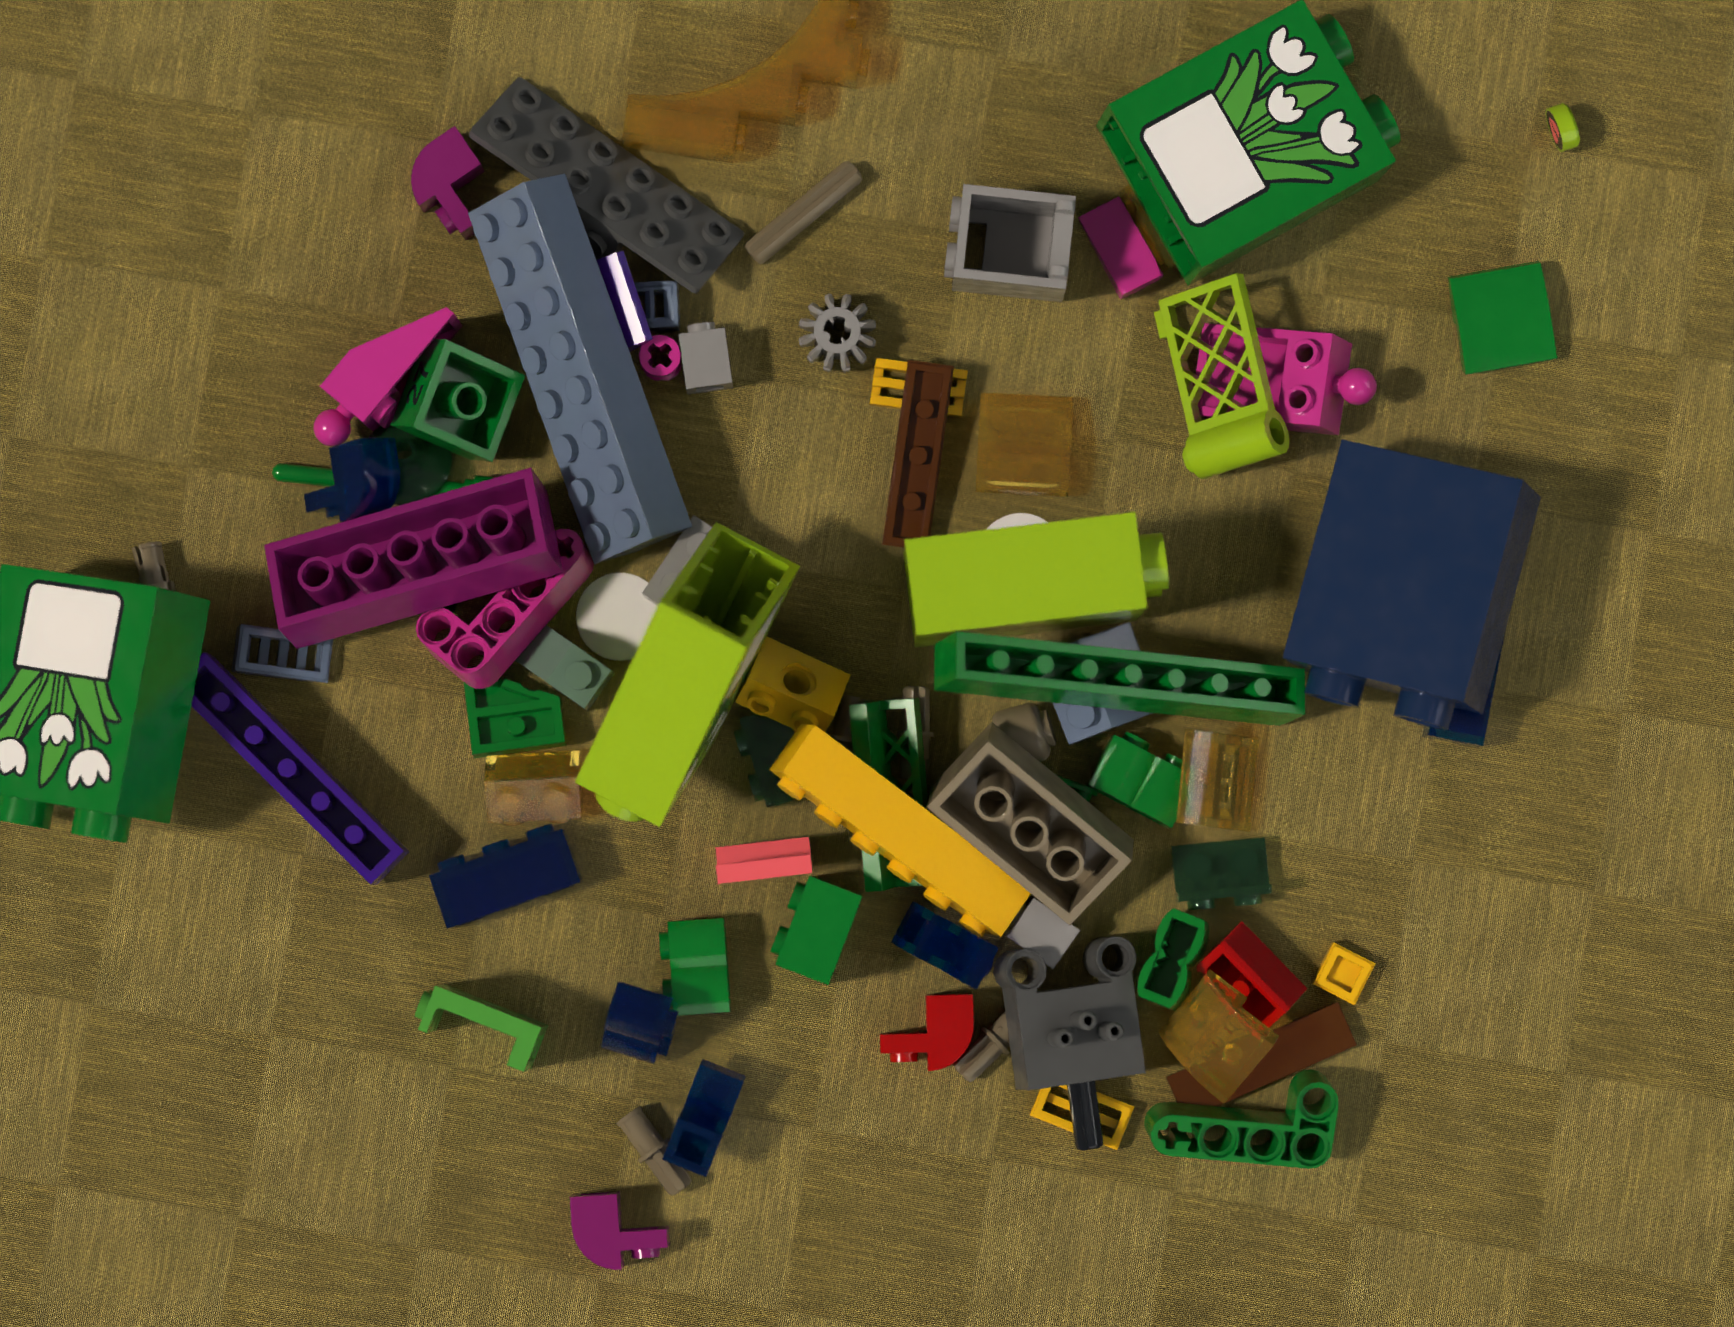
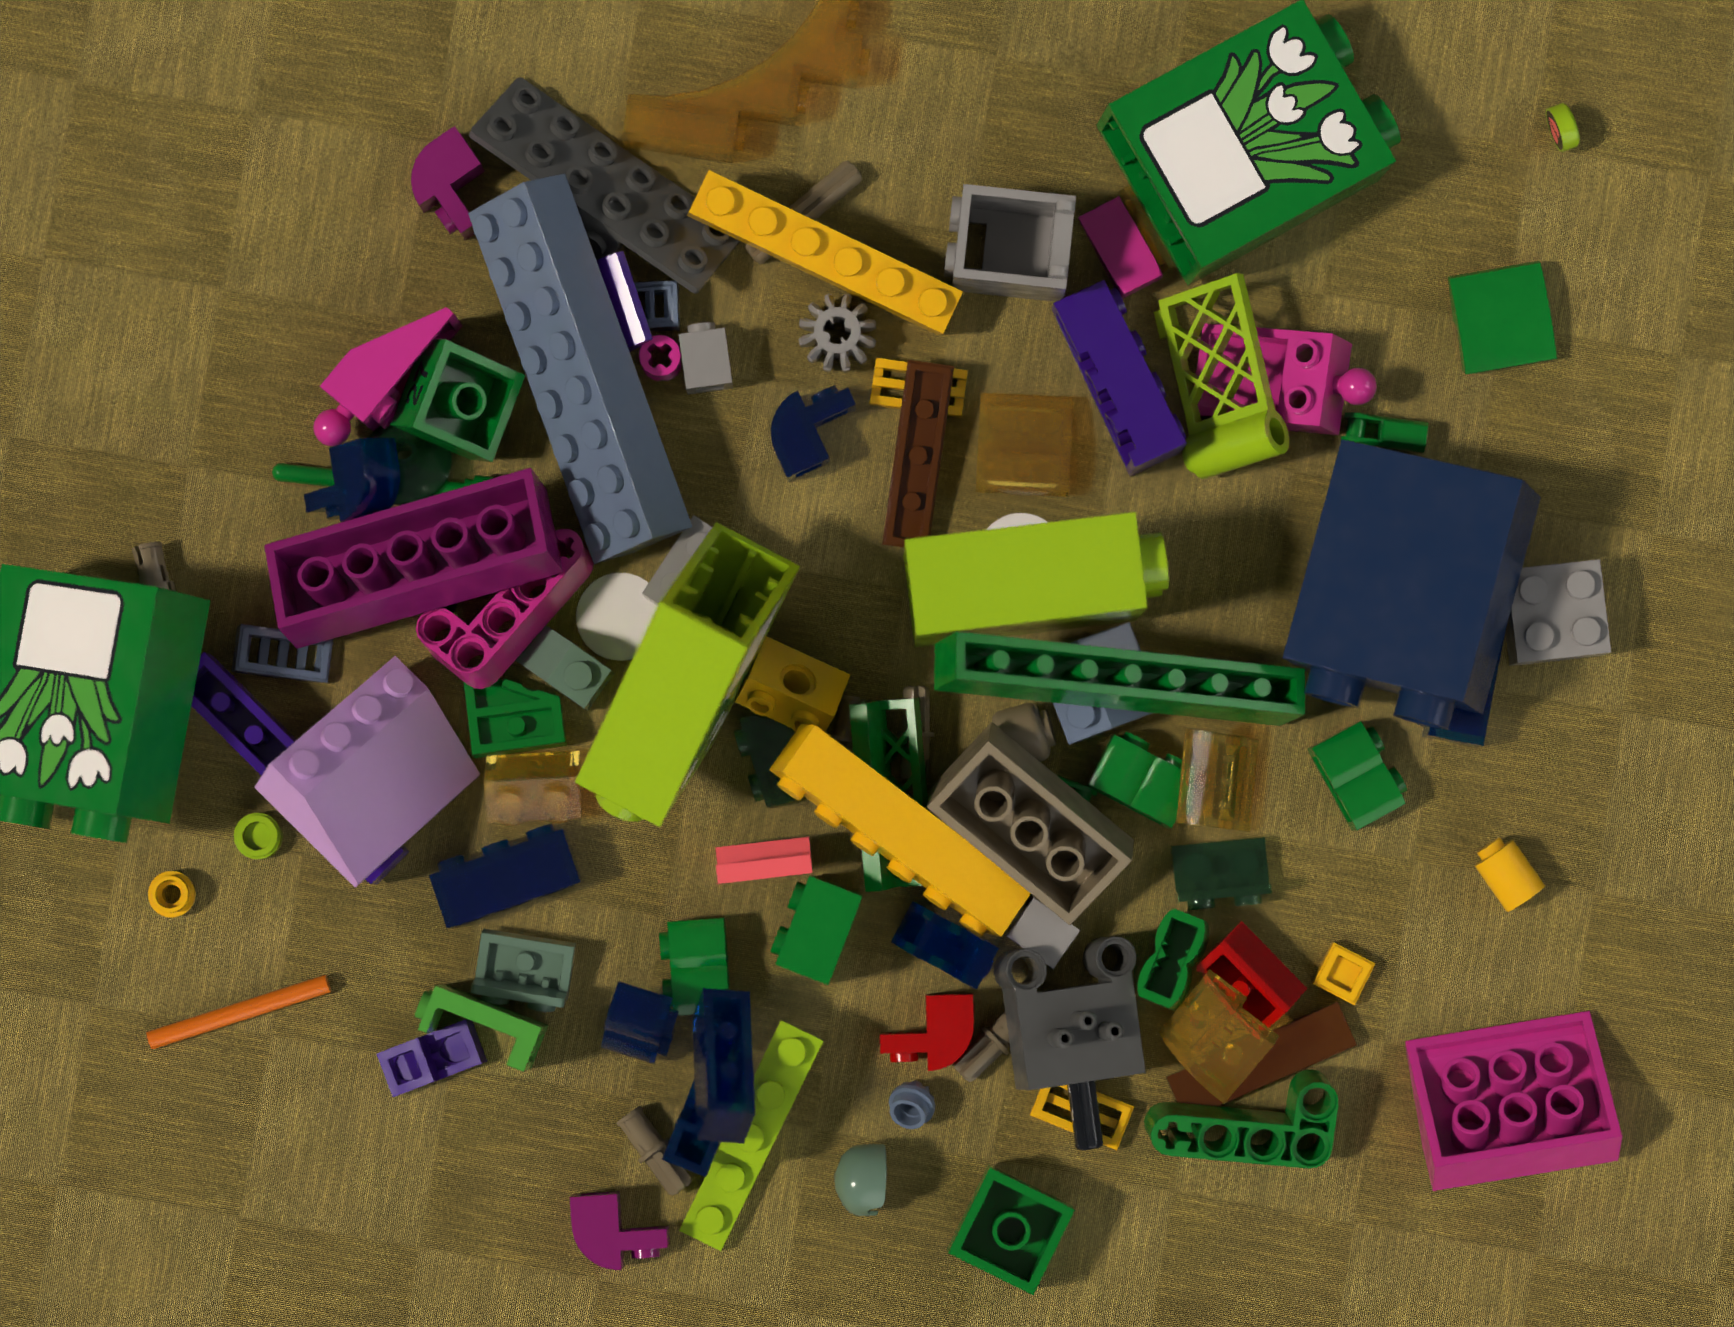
(157, 898): none -> yellow plate
(238, 1012): none -> orange bar
(258, 836): none -> lime tile
(370, 772): none -> lavender slope
(431, 1057): none -> dark purple slope
(523, 970): none -> sand green bracket
(723, 1066): none -> clear blue brick
(738, 1164): none -> lime bracket
(795, 432): none -> clear blue brick
(824, 253): none -> yellow brick
(862, 1179): none -> sand green hair
(911, 1105): none -> sand blue plate
(1010, 1229): none -> green brick
(1119, 378): none -> dark purple wedge
(1358, 775): none -> green brick
(1392, 432): none -> green bar
(1508, 873): none -> yellow brick
(1513, 1101): none -> dark pink slope
(1558, 614): none -> light grey brick

